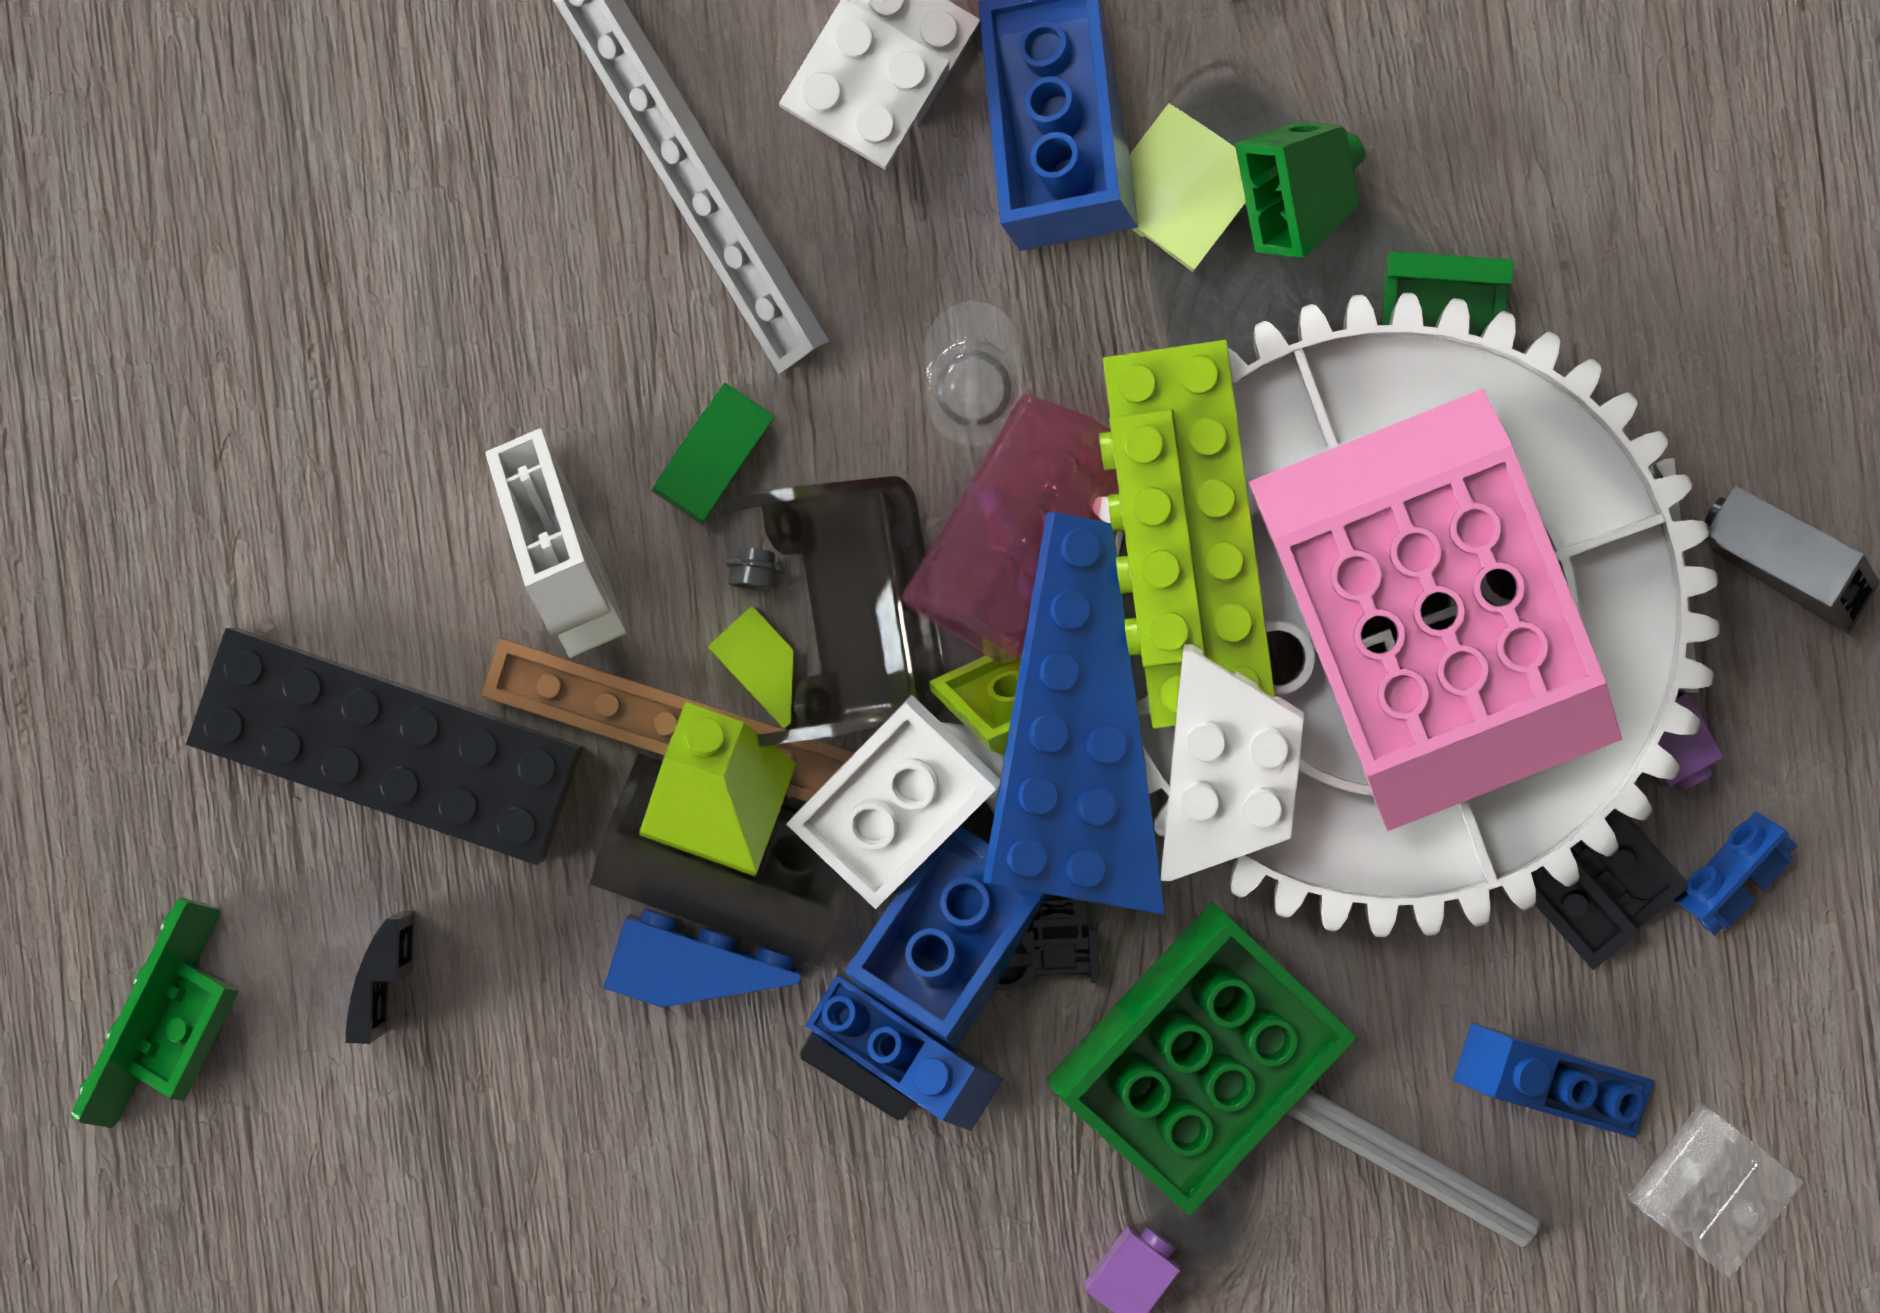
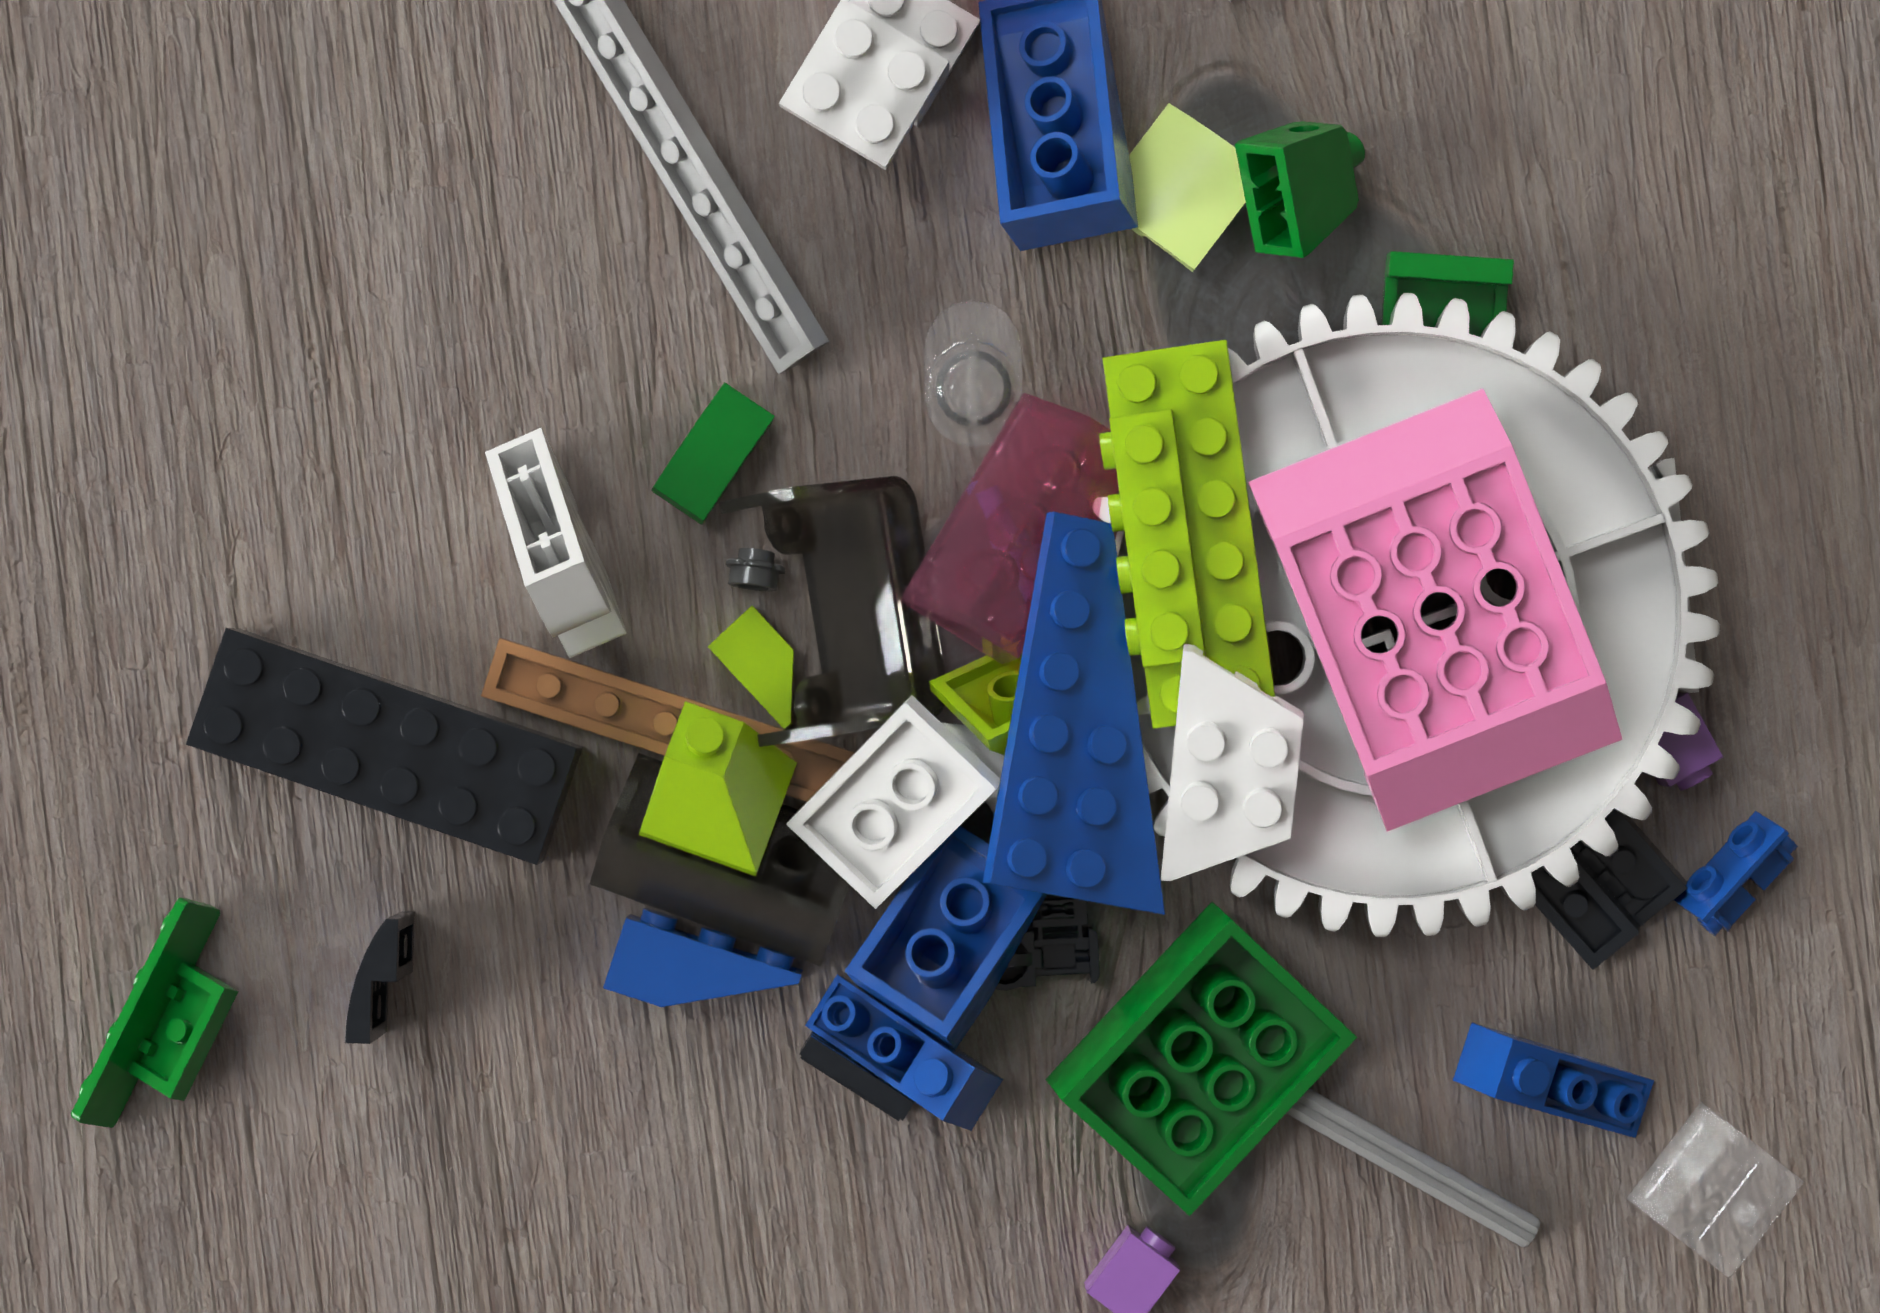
(1792, 557): slope -> none

